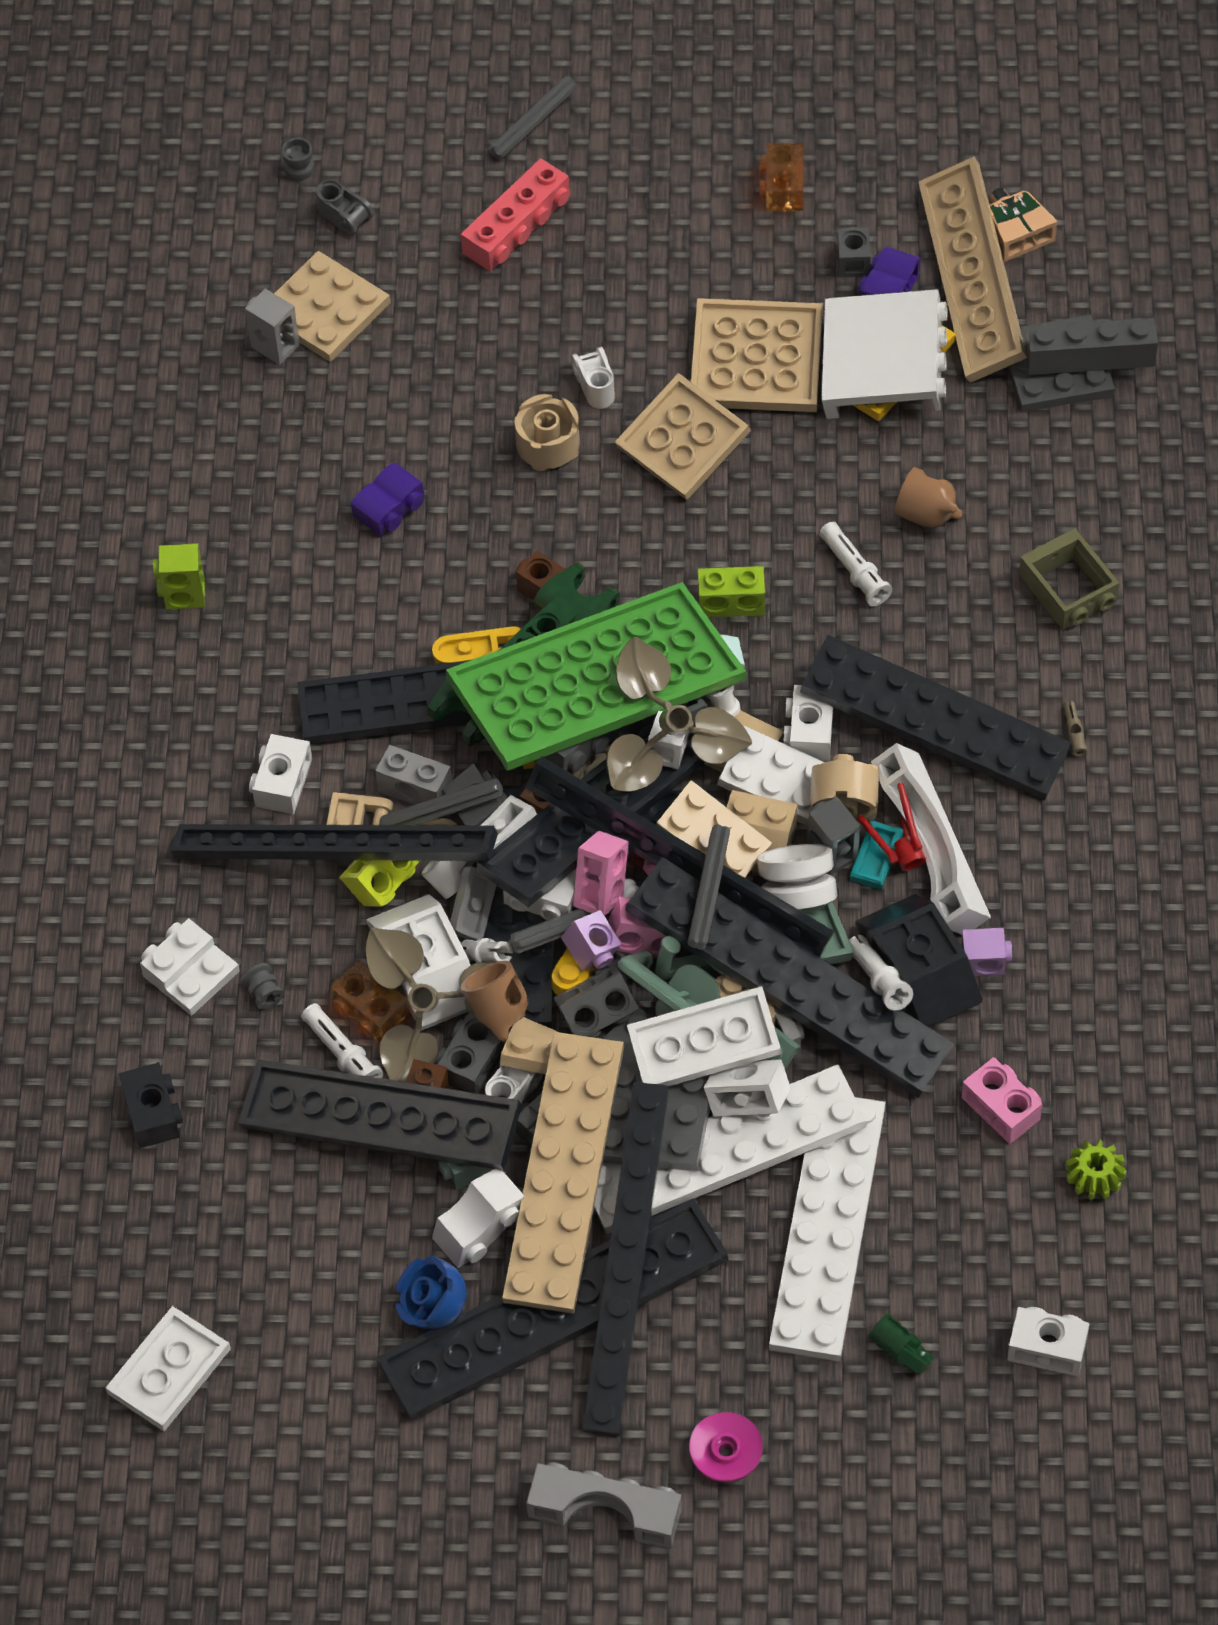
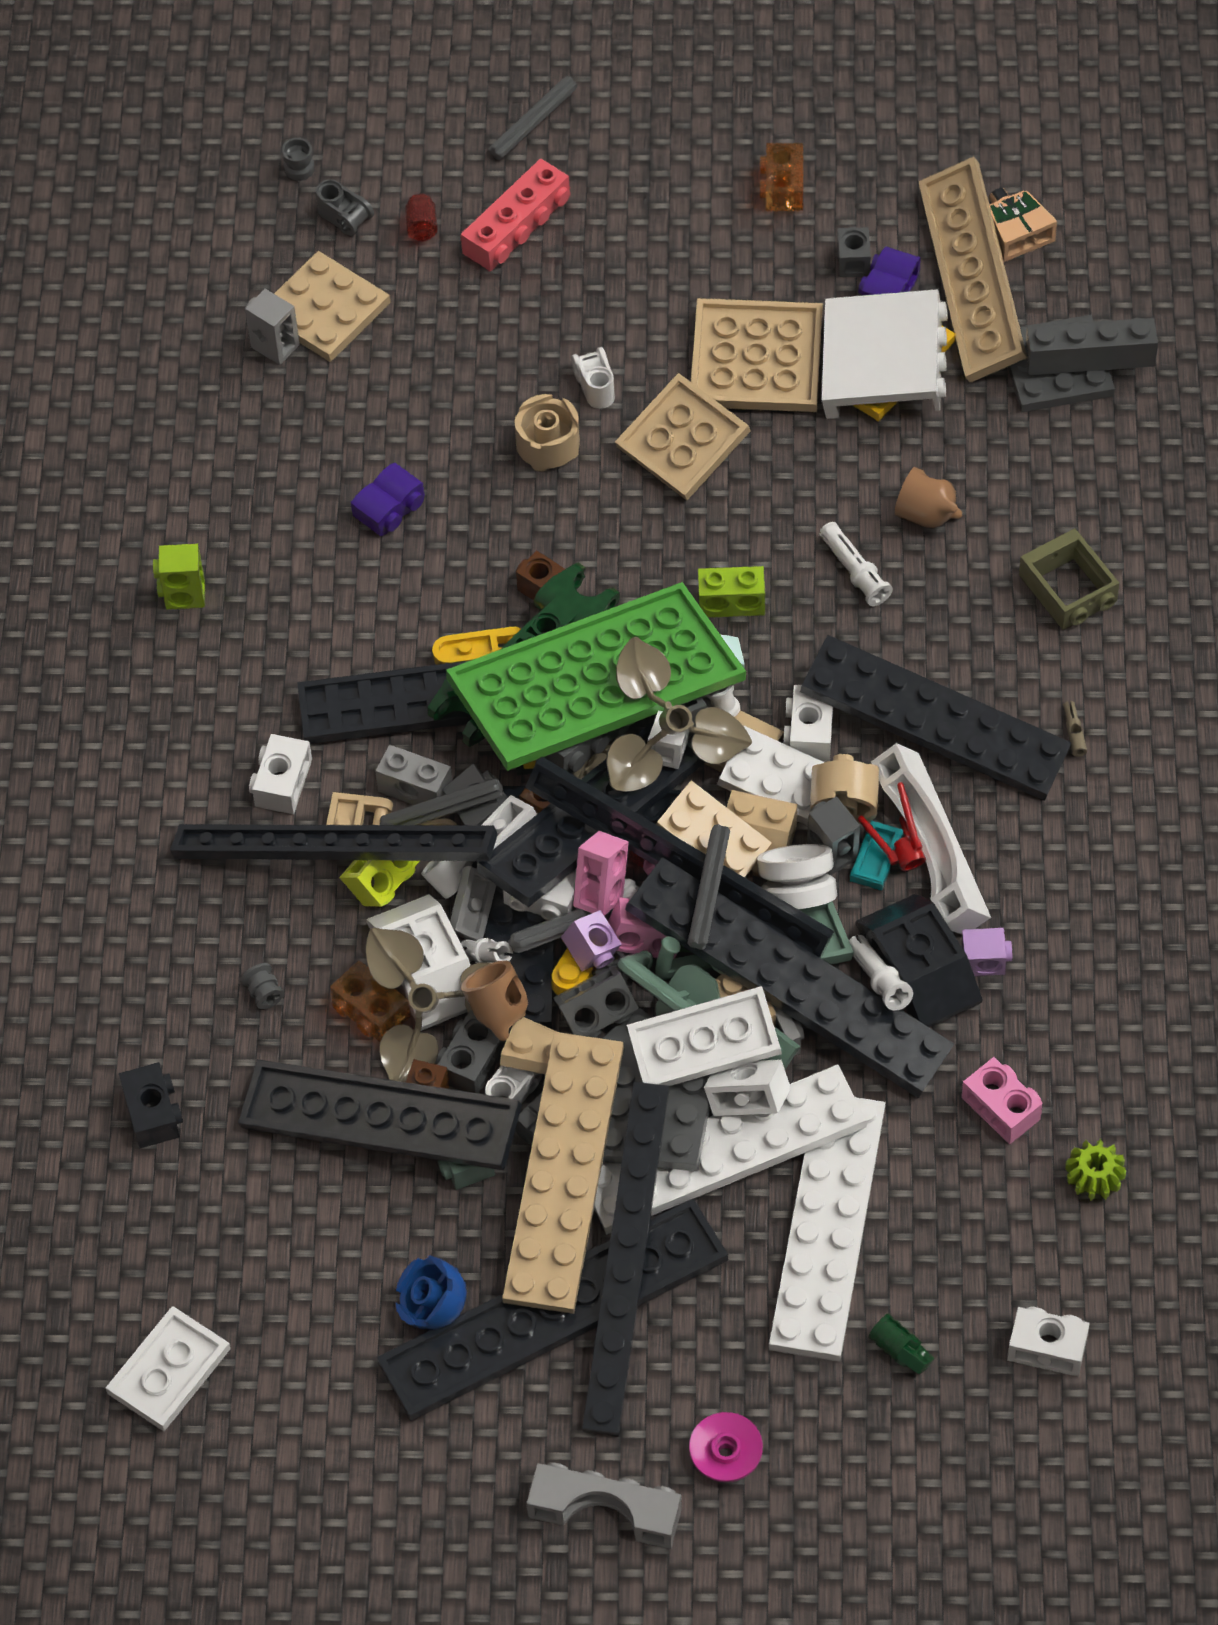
(188, 966): white plate -> none
(348, 1056): white pin -> none
(421, 217): none -> clear red brick
(478, 1218): white brick -> none

